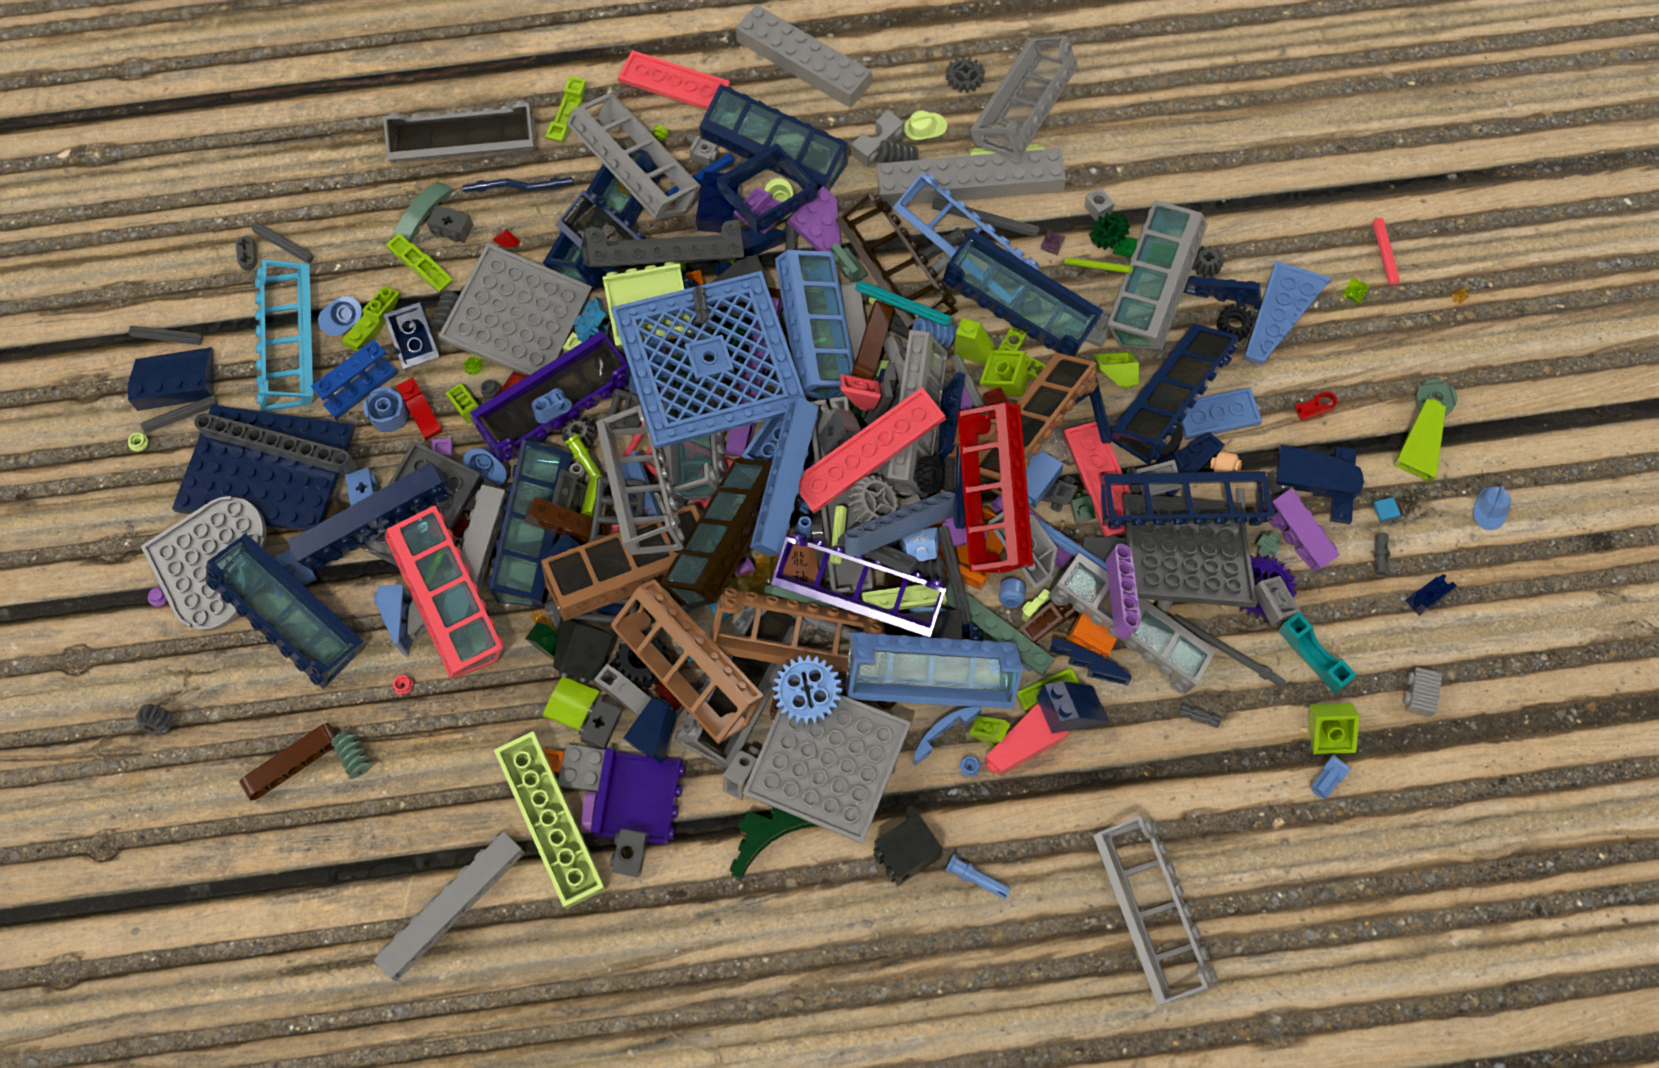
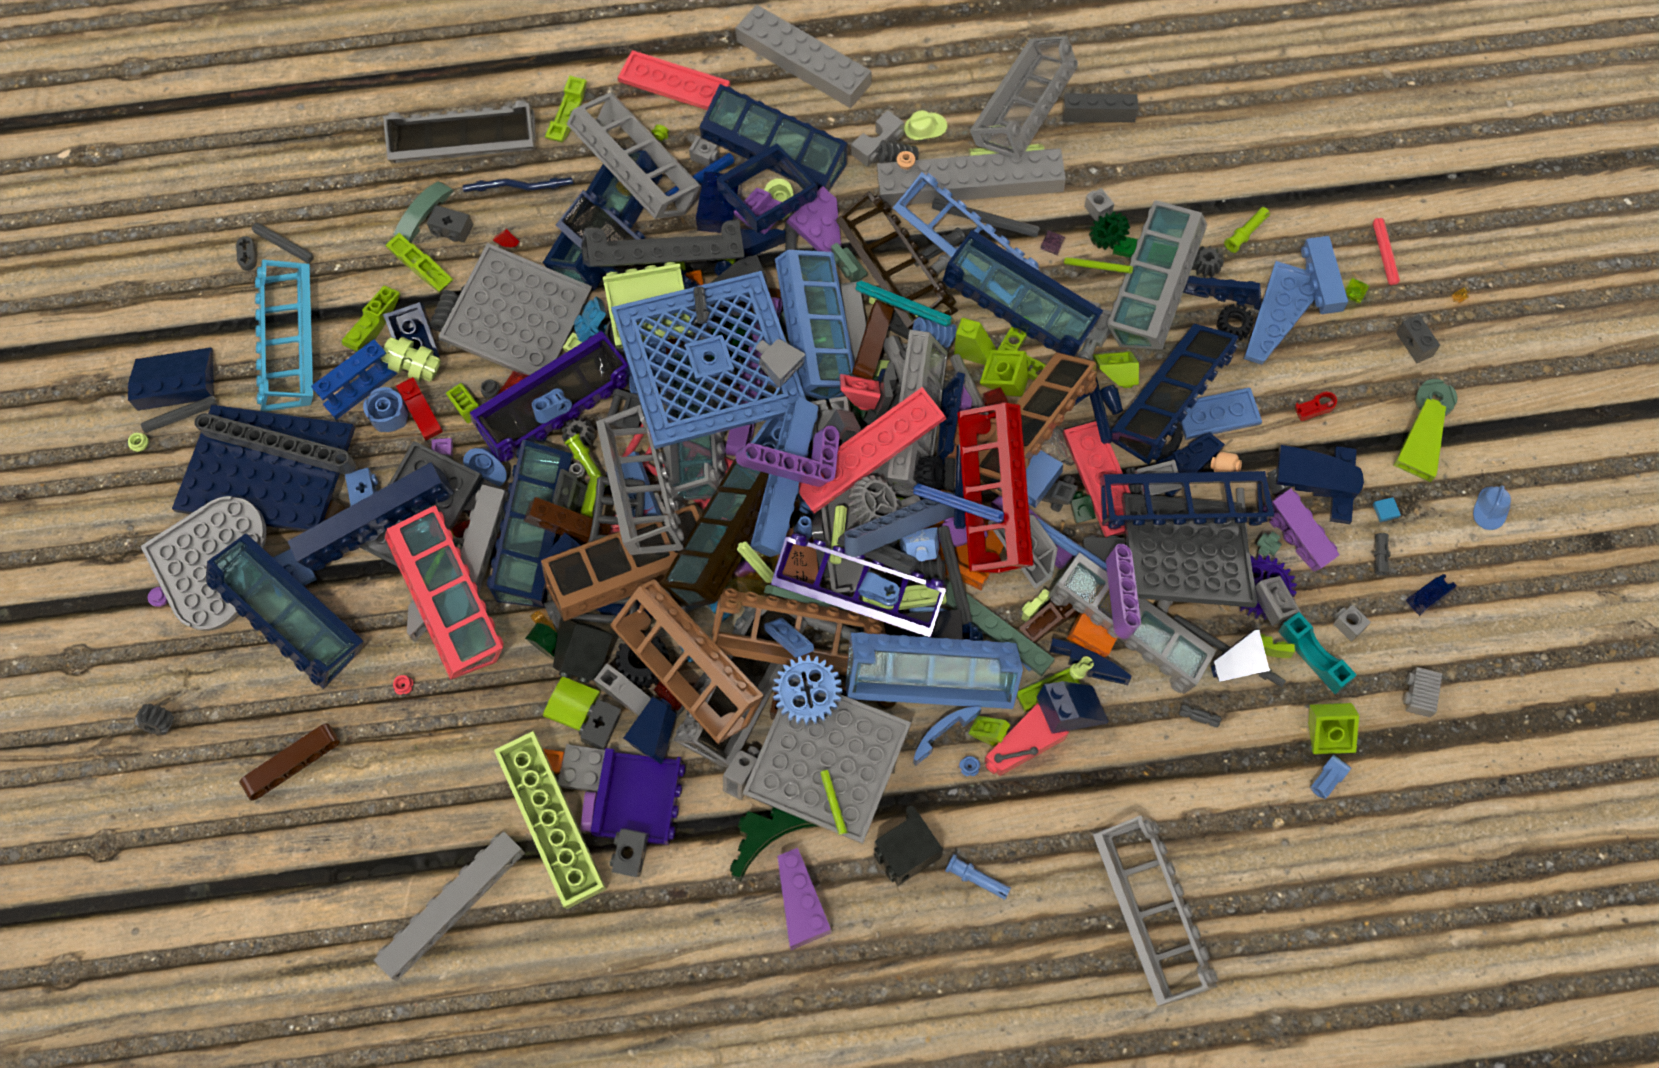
(165, 335): dark grey axle -> none
(339, 316): medium blue piece -> none
(350, 754): sand green piece -> none
(393, 607): medium blue slope -> none
(423, 362): none -> yellowish green piece
(472, 370): clear neon green plate -> none
(755, 561): none -> yellowish green axle
(779, 360): none -> light grey torso
(789, 637): none -> medium blue tile
(795, 472): none -> medium lavender beam
(802, 907): none -> medium lavender wedge
(833, 802): none -> lime bar
(876, 588): none -> medium blue piece
(905, 164): none -> light nougat plate
(958, 503): none -> blue axle
(965, 74): dark grey gear -> none
(998, 757): none -> dark grey hinge
(1012, 592): medium blue head -> none
(1079, 670): none -> yellowish green pin
(1087, 351): none -> light grey pin
(1100, 107): none -> dark grey brick
(1112, 399): none -> dark blue cone
(1242, 234): none -> lime pin
(1242, 658): none -> slope
(1279, 649): none -> lime slope
(1324, 275): none -> medium blue brick
(1356, 616): none -> light grey brick
(1418, 339): none -> dark grey brick

